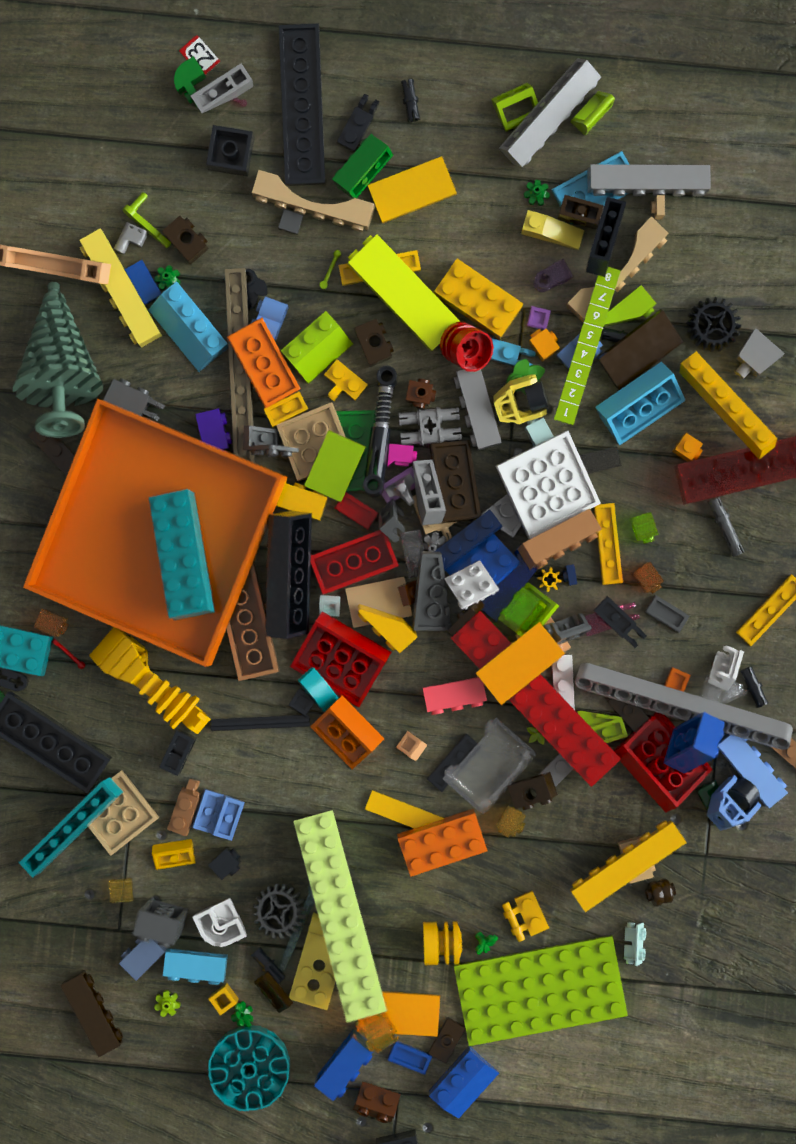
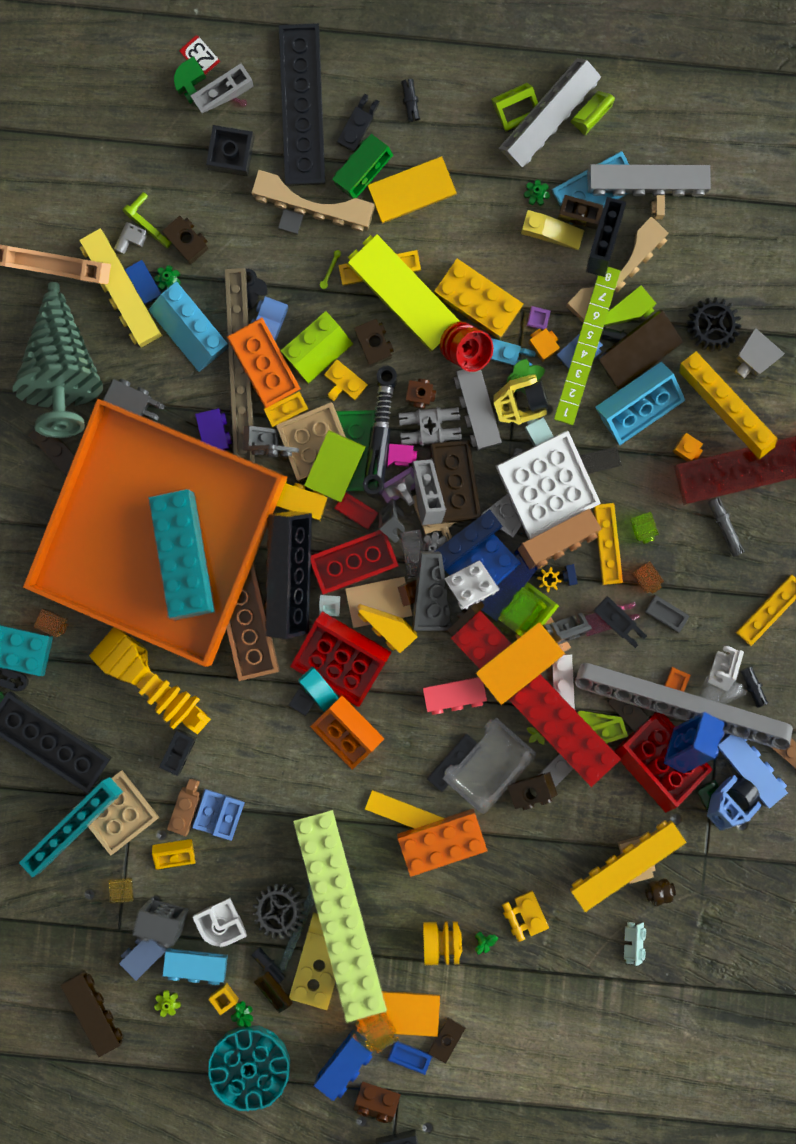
(81, 665): red hinge -> none
(226, 863): black brick -> none
(259, 723): black axle -> none
(411, 746): light nougat slope -> none
(463, 1082): blue slope -> none
(511, 821): clear yellow brick -> none
(540, 990): lime plate -> none
(554, 274): clear purple piece -> none

